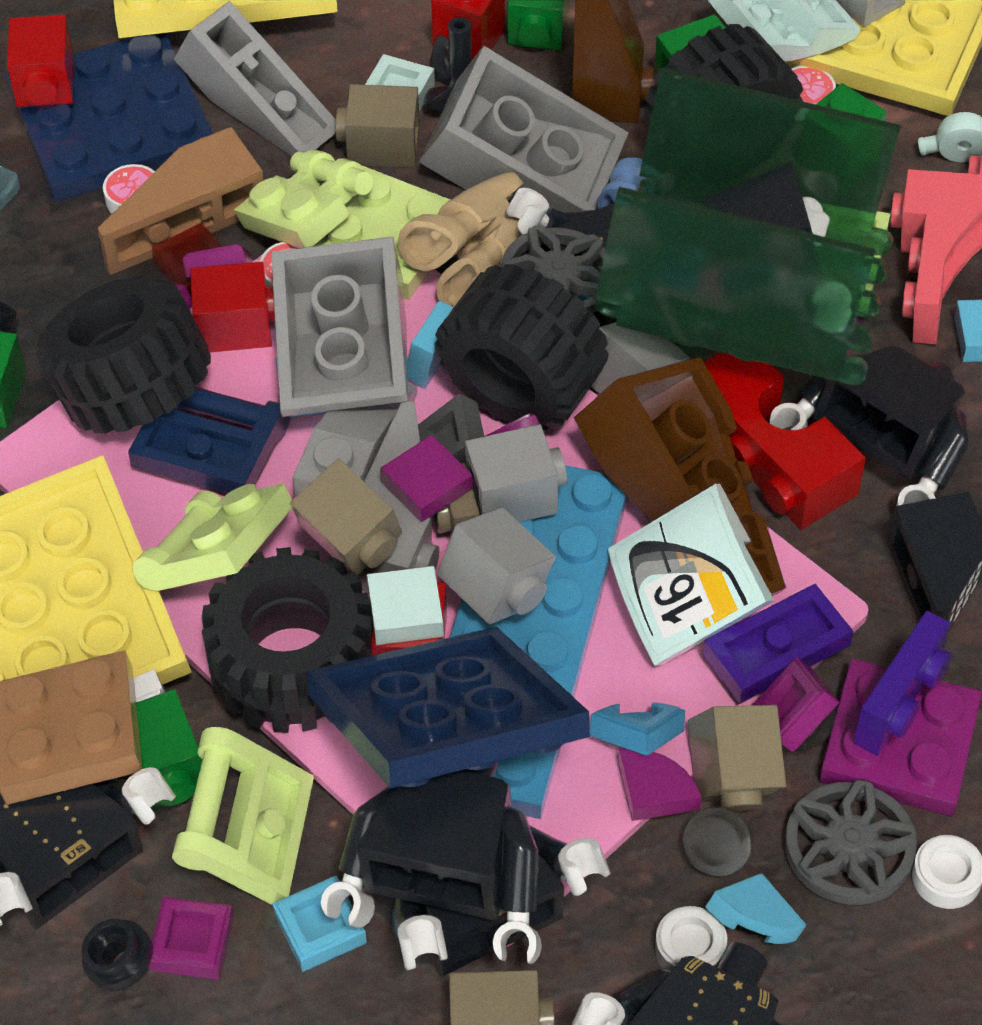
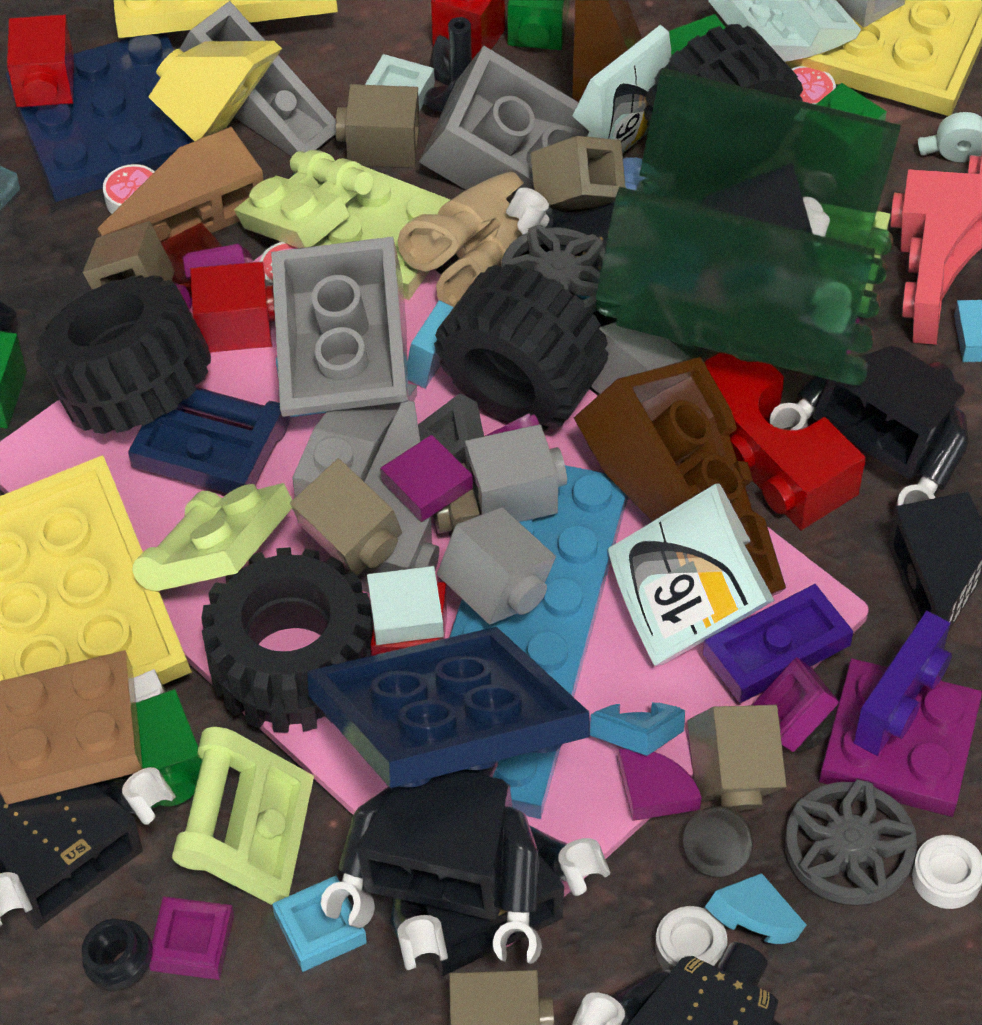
(127, 254): none -> dark tan brick
(210, 83): none -> light yellow slope
(579, 173): none -> dark tan brick
(617, 95): none -> light aqua slope

